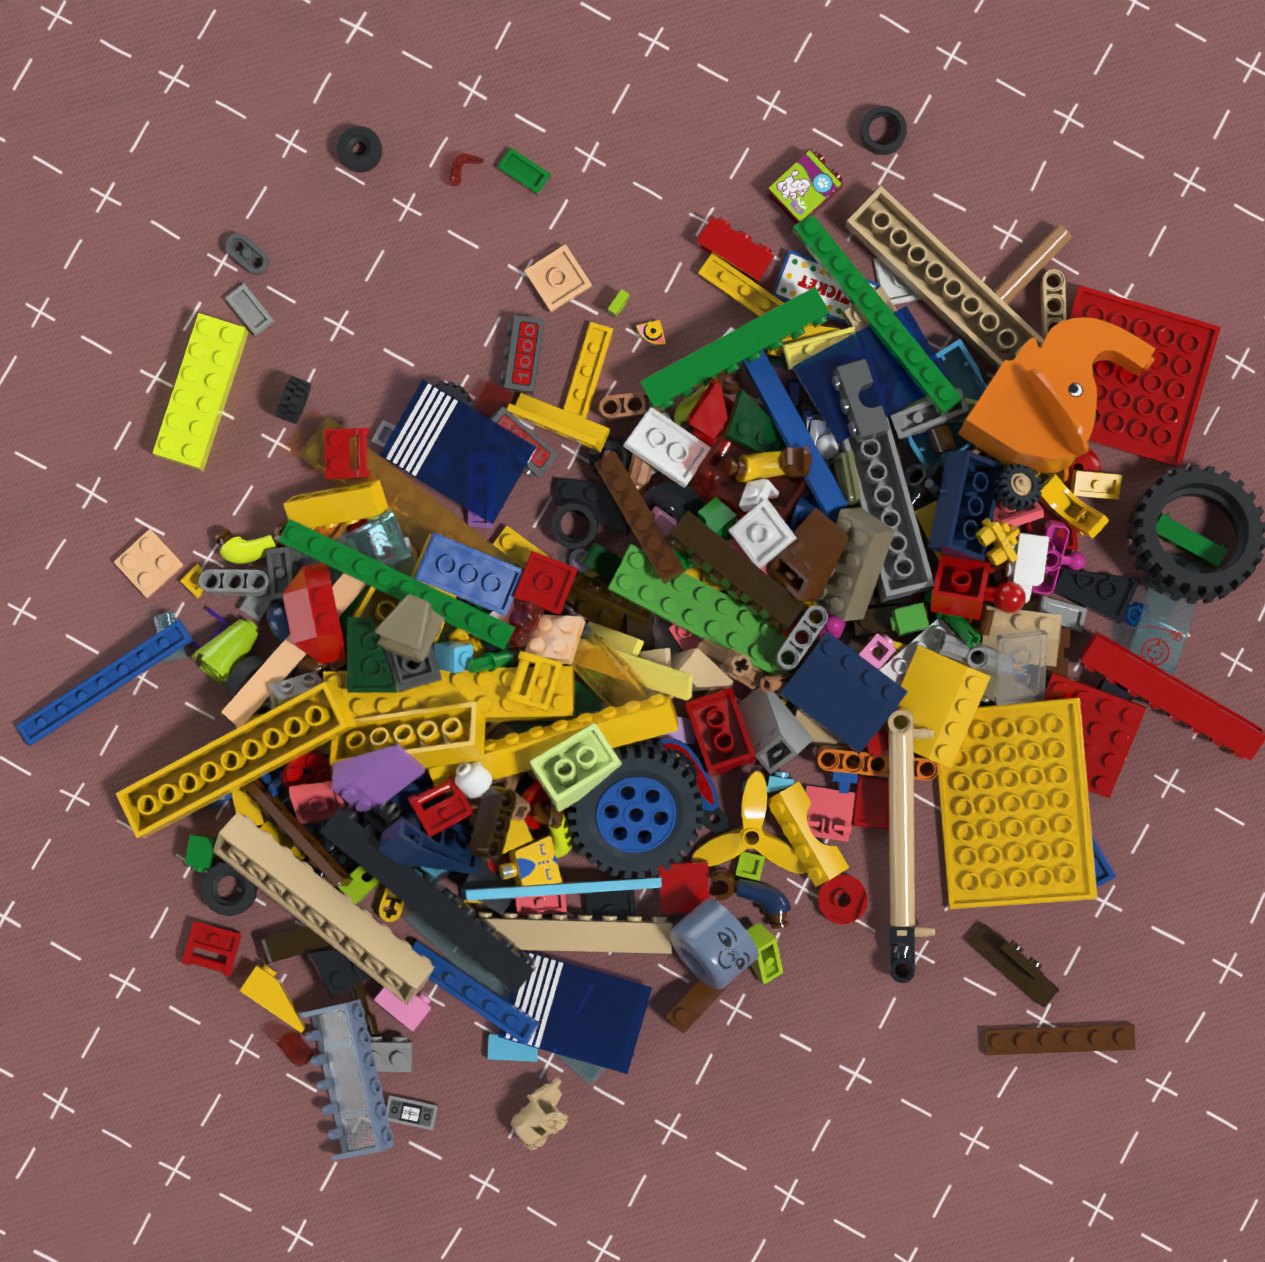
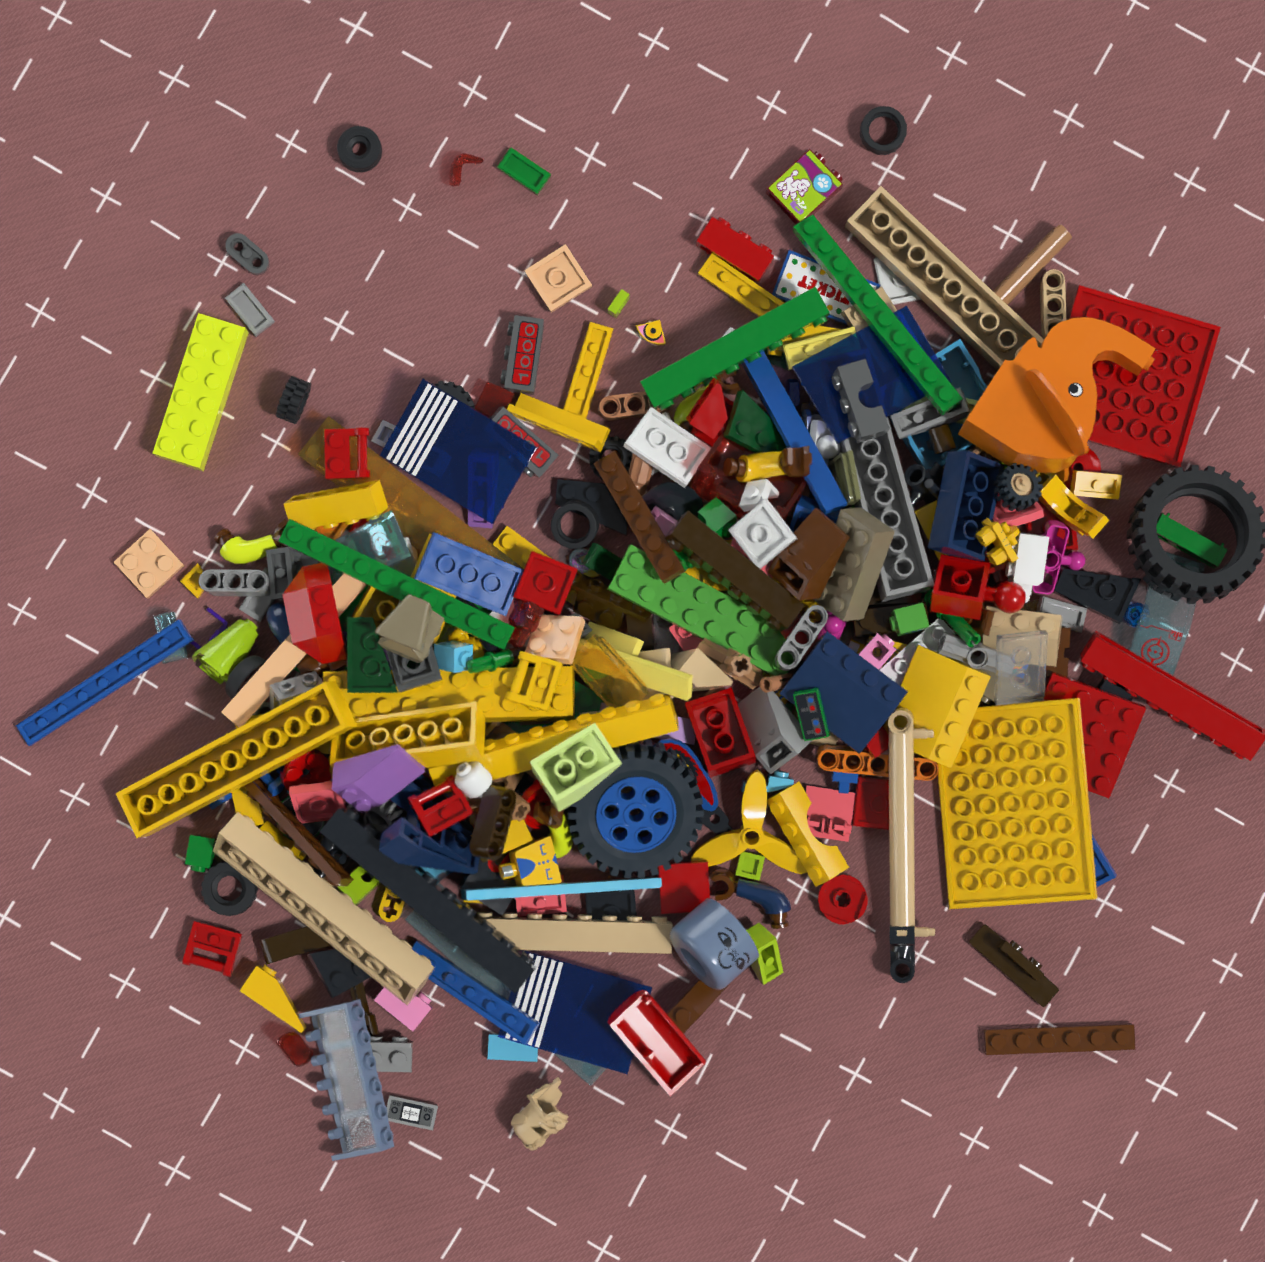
(656, 1041): none -> red container
(811, 714): none -> tile

